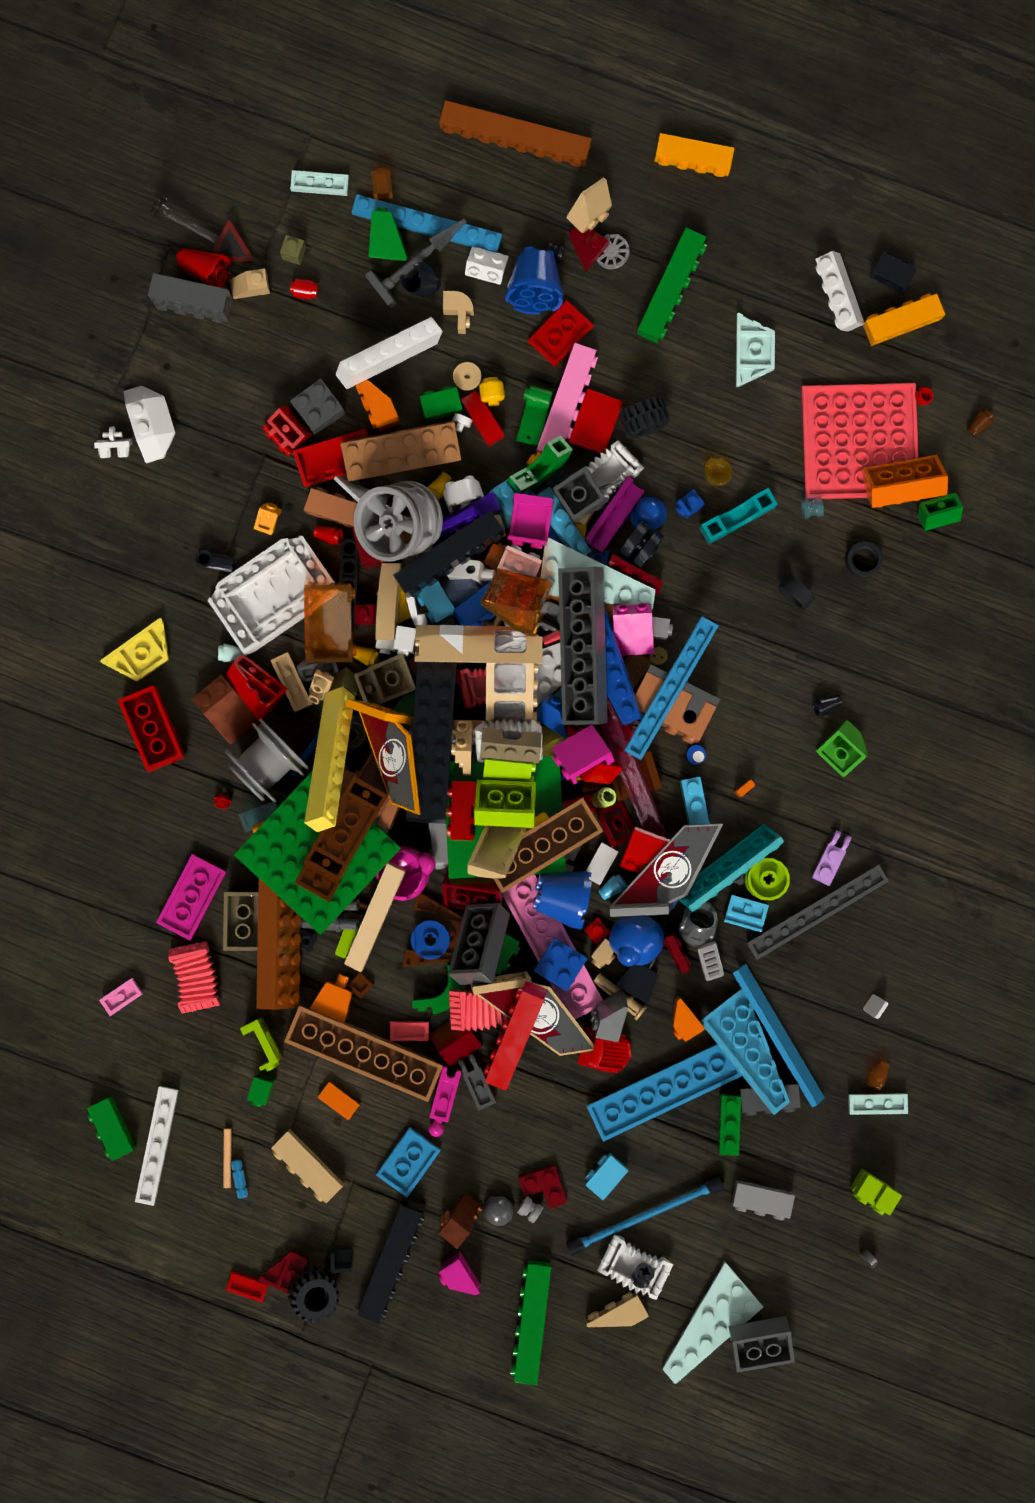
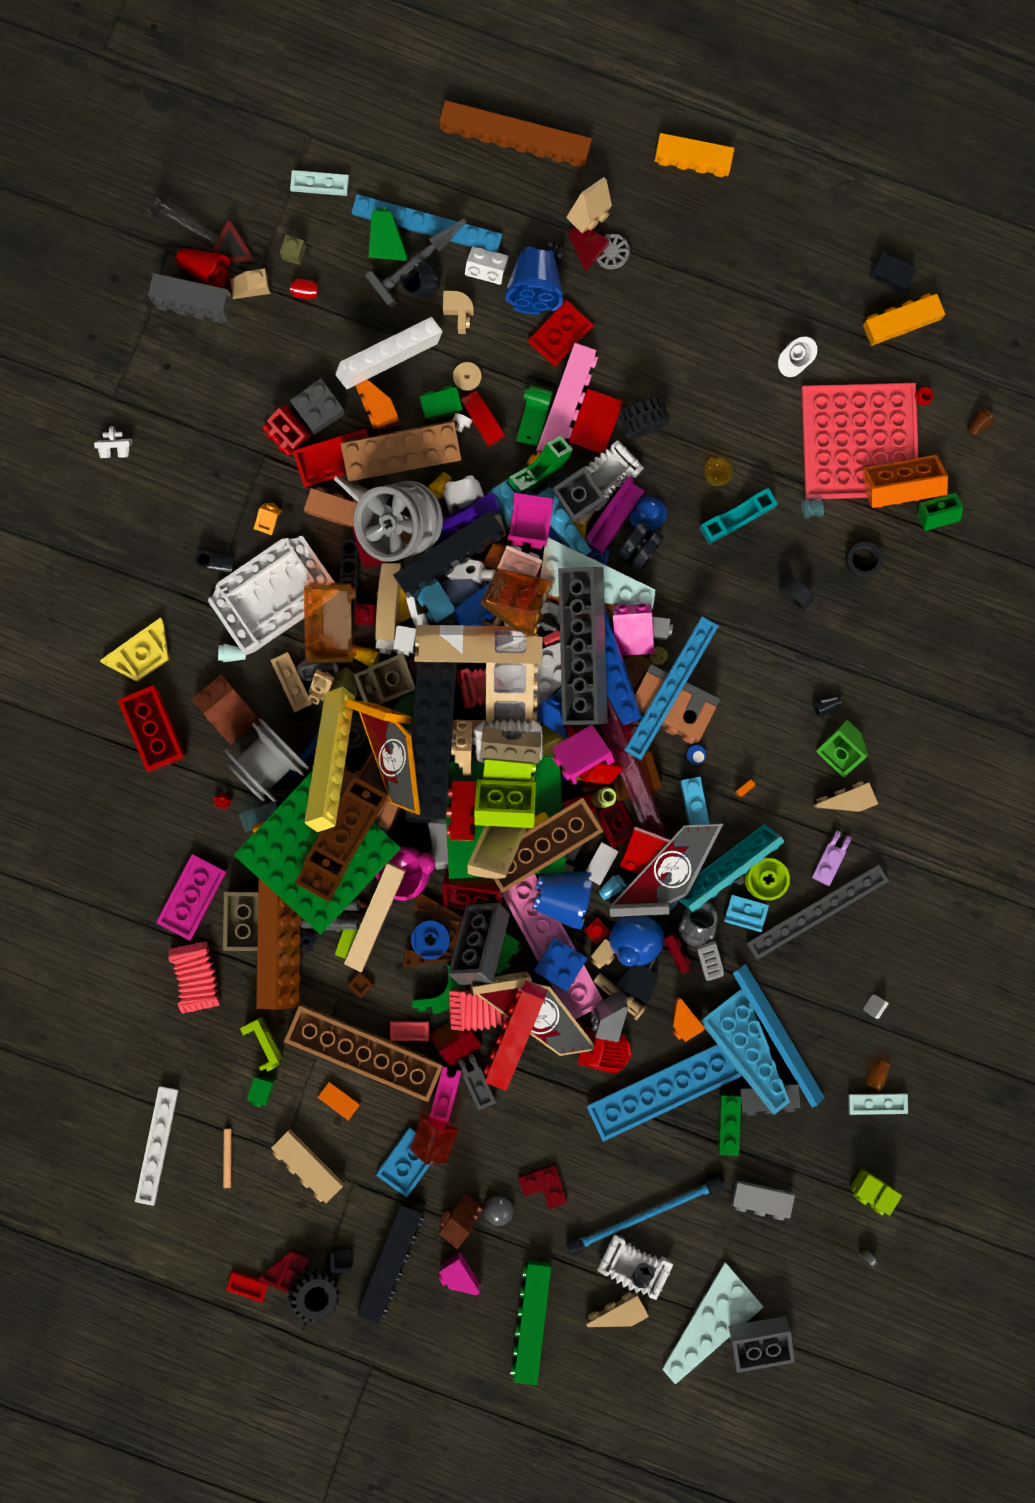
(111, 1128): green brick -> none
(121, 997): bright pink plate -> none
(150, 422): white wedge -> none
(239, 1178): dark azure axle -> none
(255, 686): red wedge -> none
(329, 534): red cone -> none
(334, 999): orange torso -> none
(382, 184): clear orange brick -> none
(433, 1140): none -> clear red slope
(492, 391): yellow head -> none
(529, 1209): light grey wheel -> none
(605, 1176): medium azure brick -> none
(635, 573): dark red wing -> none
(671, 285): green brick -> none
(689, 504): blue bracket -> none
(753, 350): light aqua wing -> none
(797, 356): none -> white piece
(839, 290): white brick -> none
(855, 800): none -> tan slope

